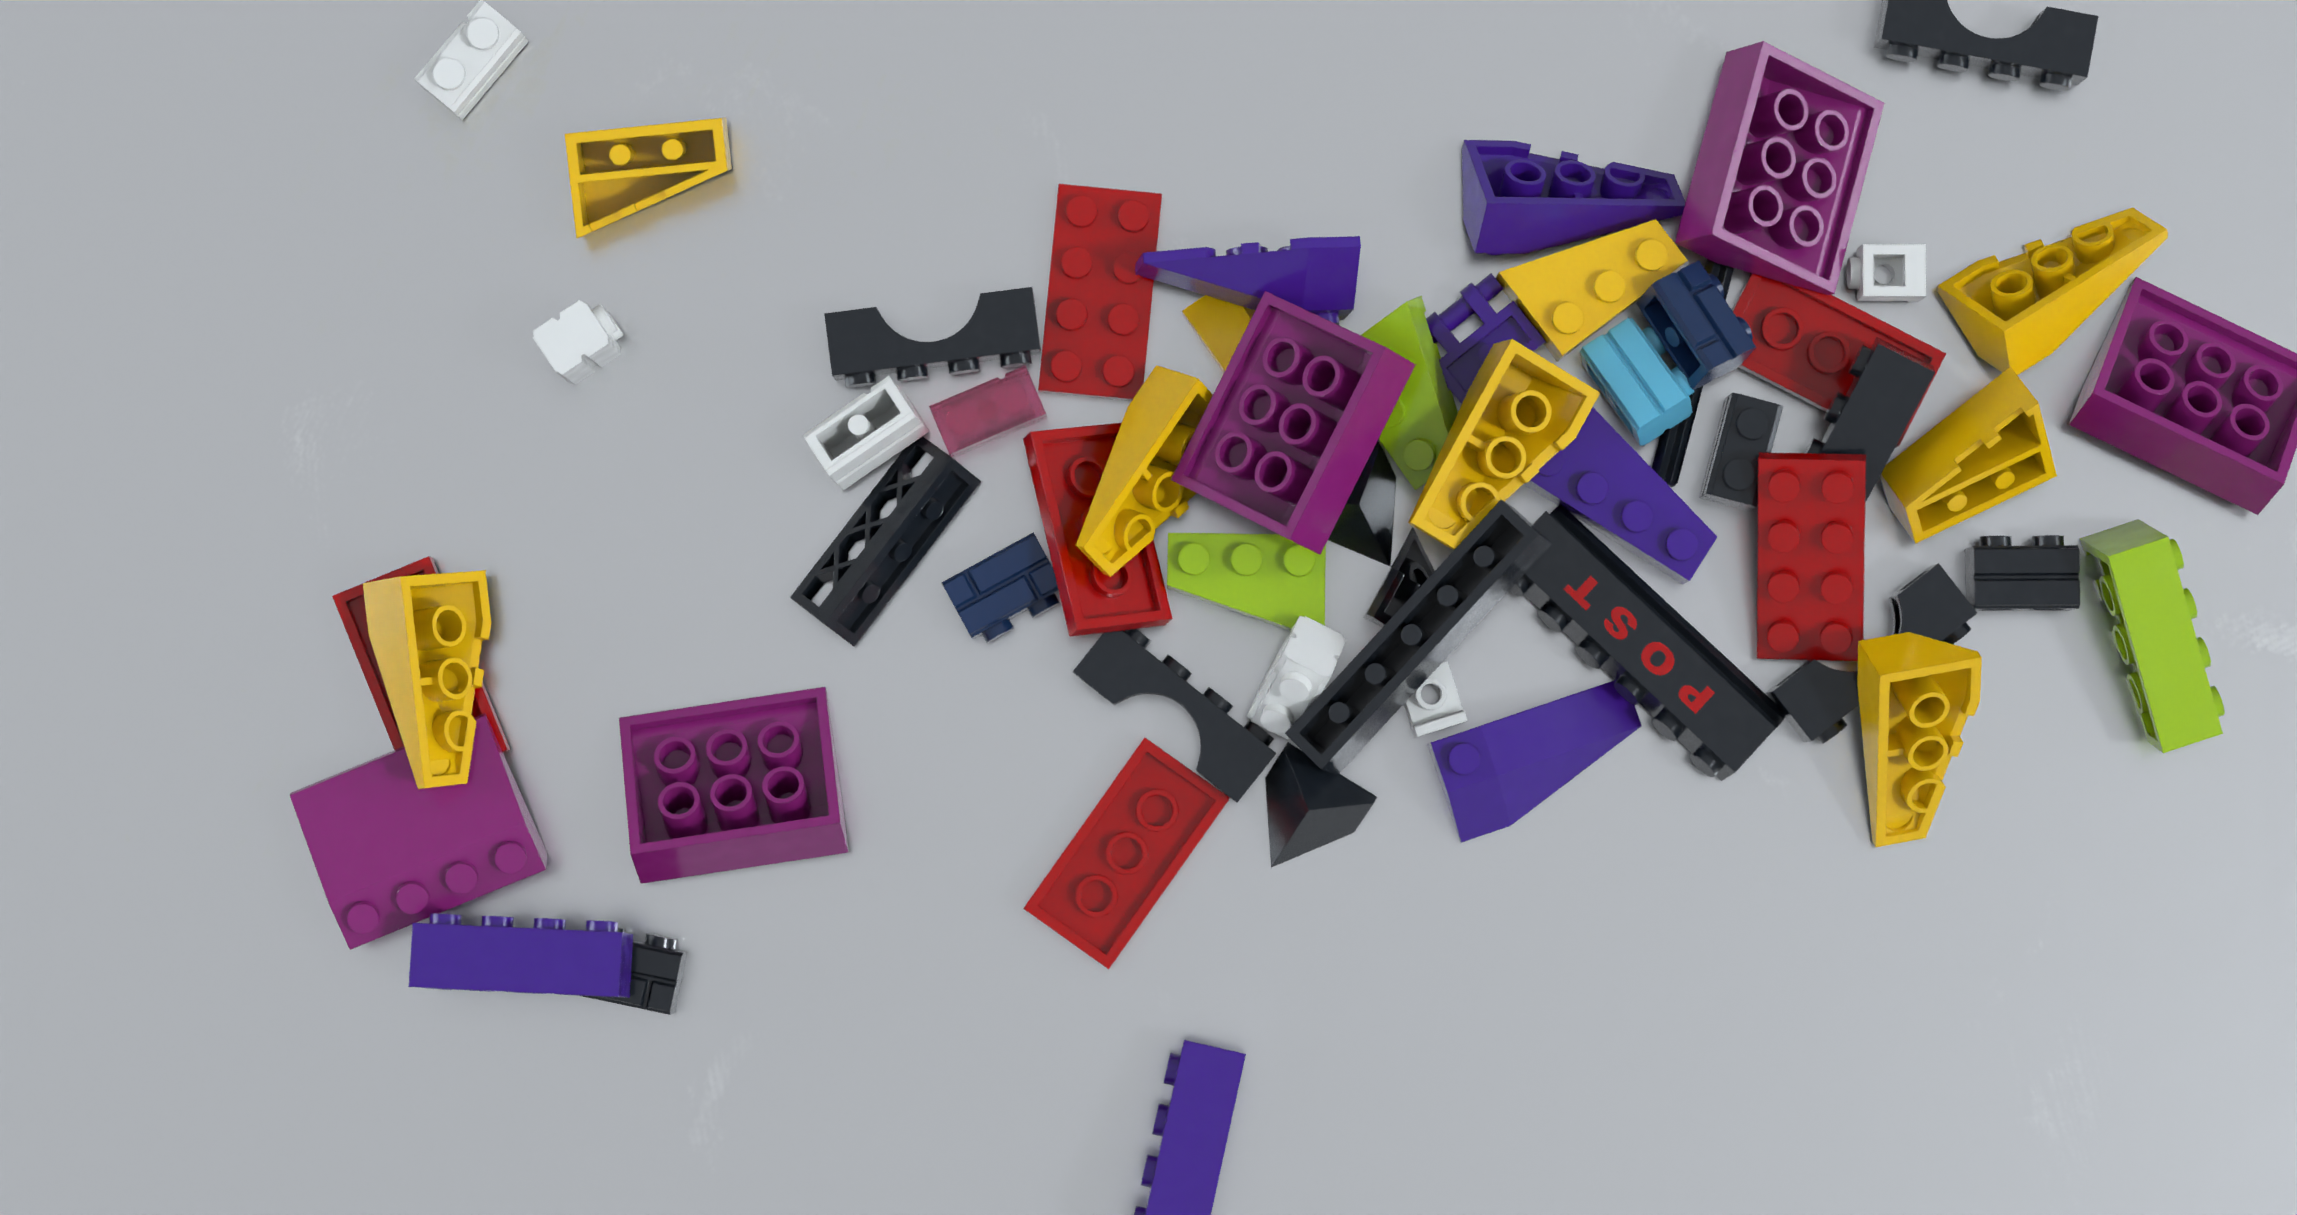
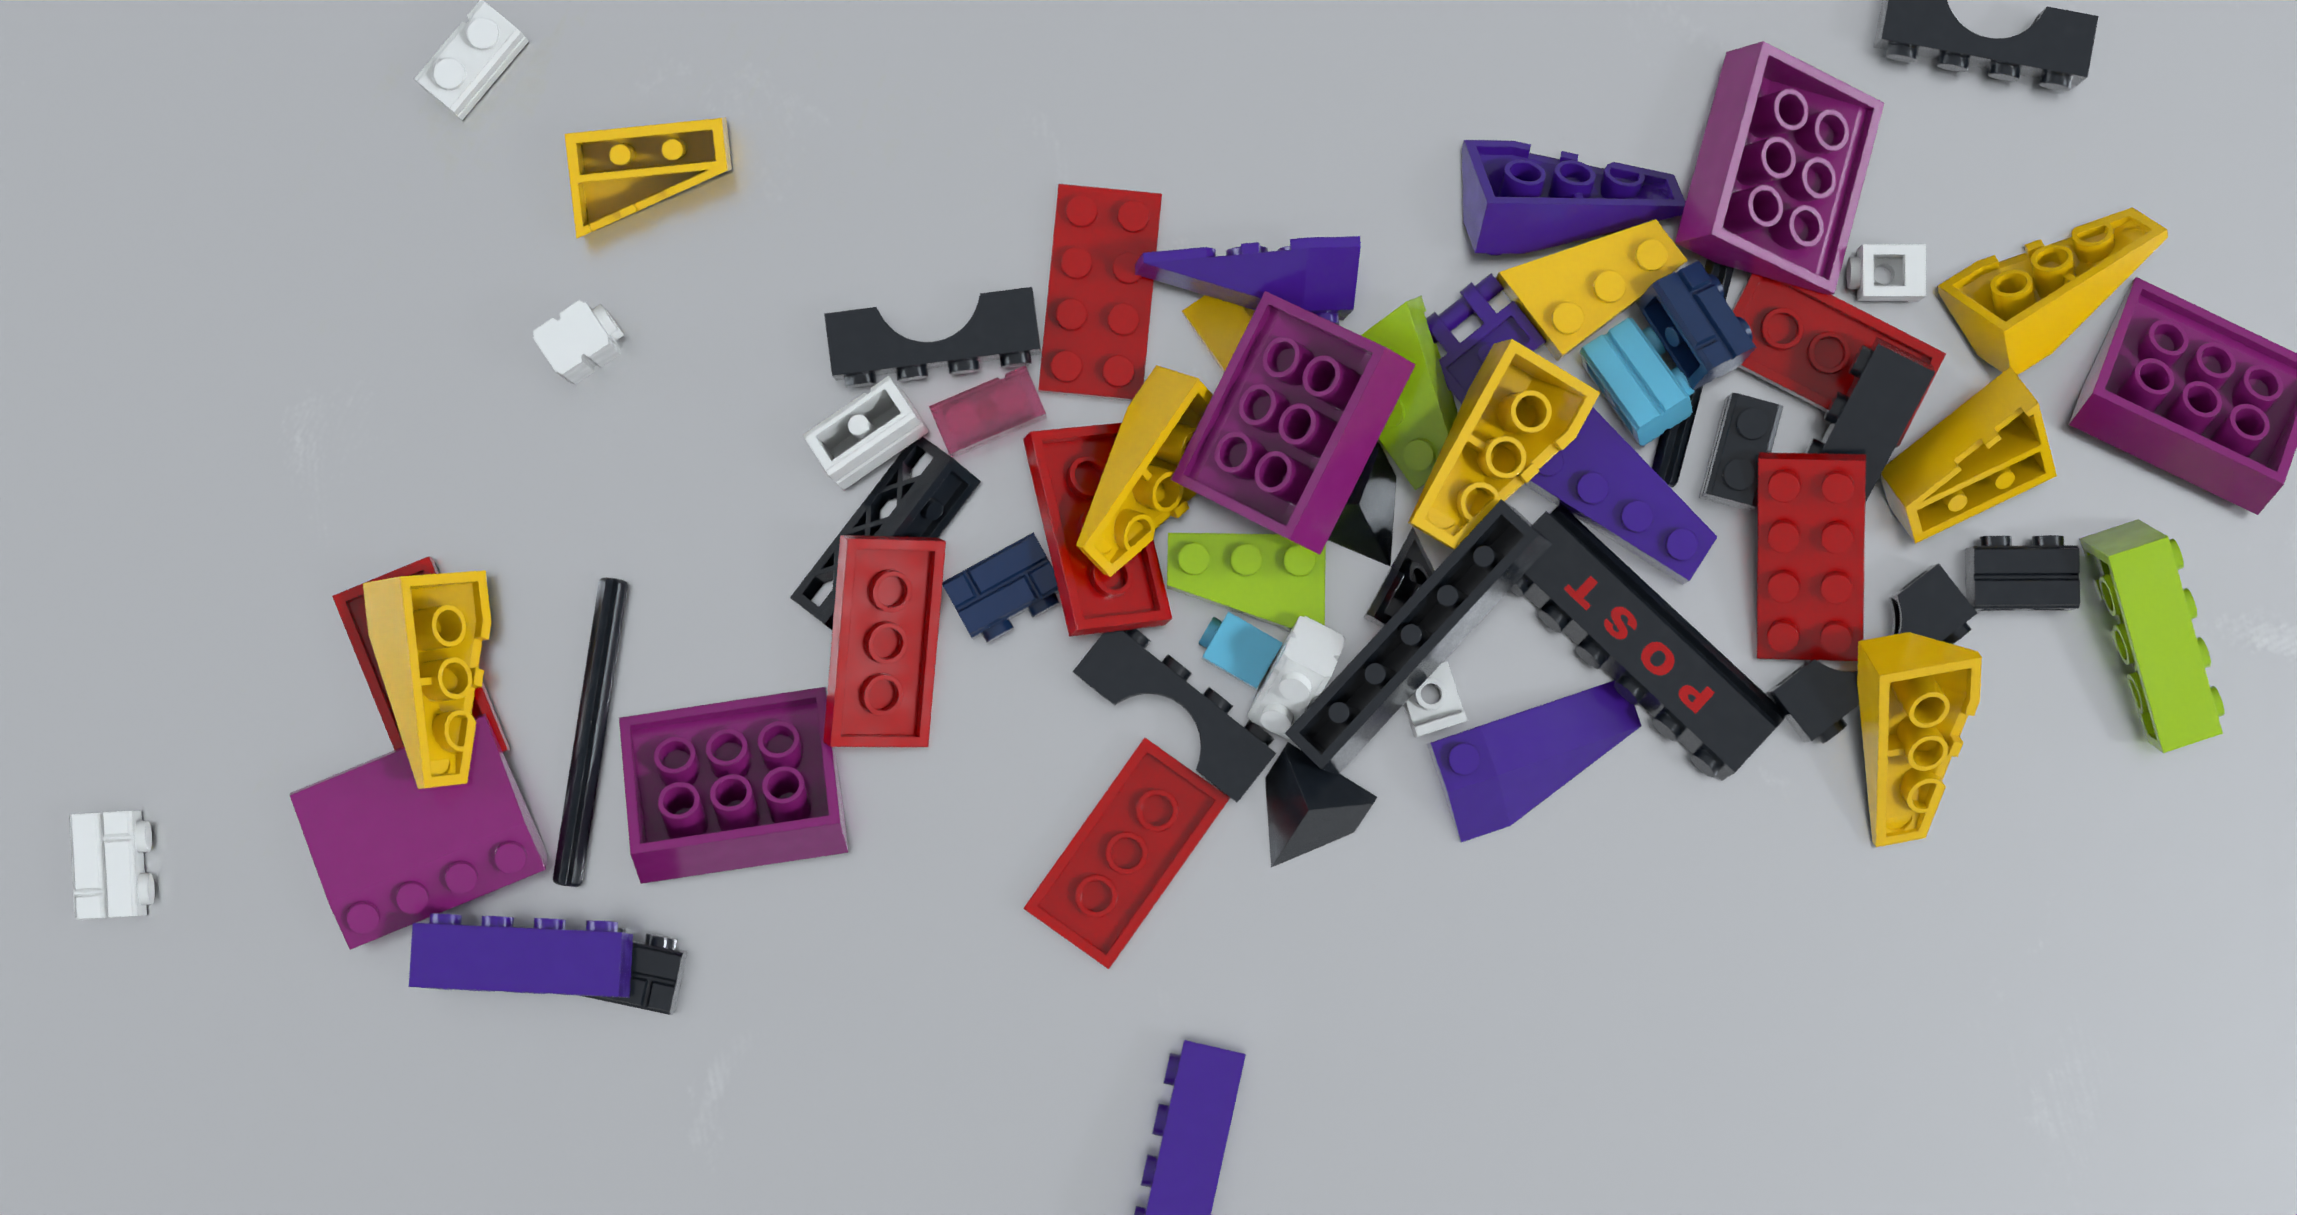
(110, 864): none -> white brick
(590, 732): none -> black axle
(884, 641): none -> red plate
(1239, 649): none -> medium azure brick

